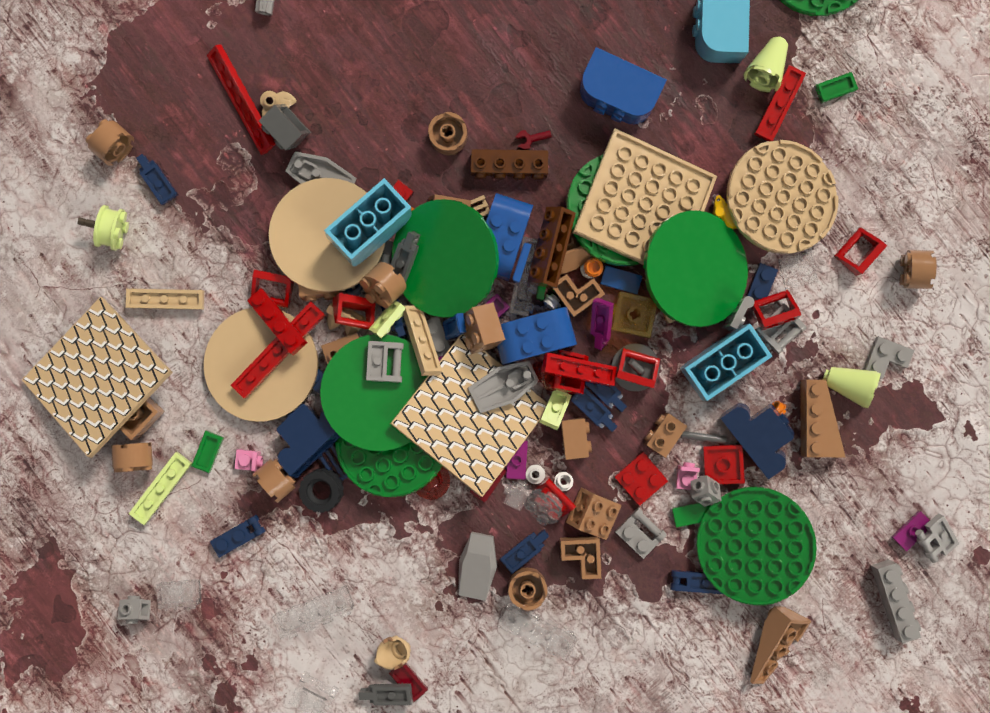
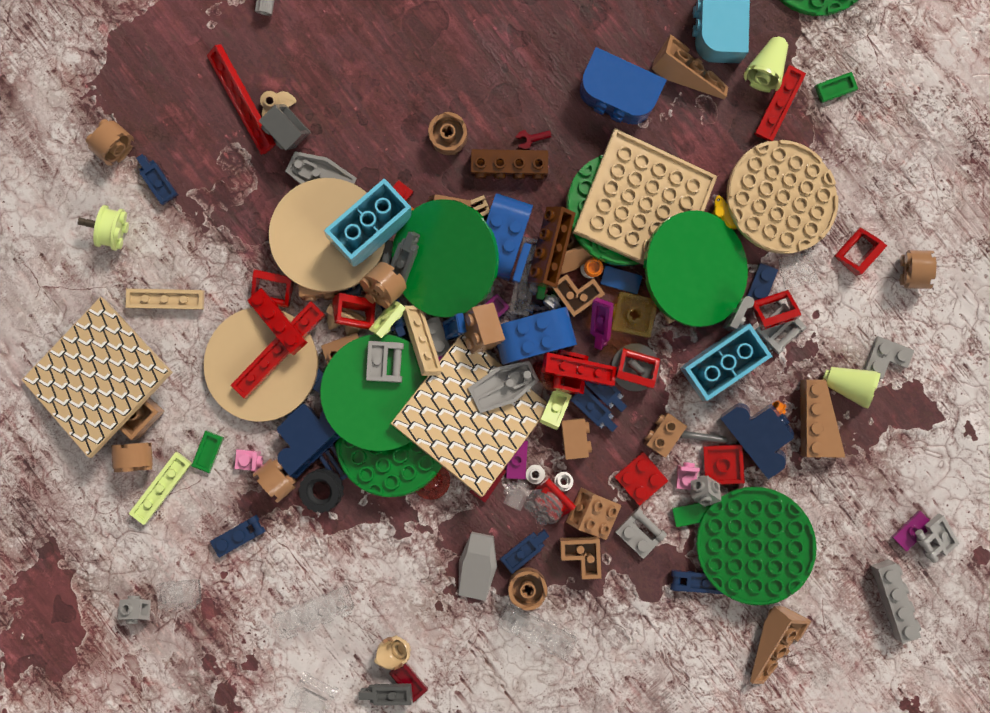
(680, 67): none -> medium nougat wedge

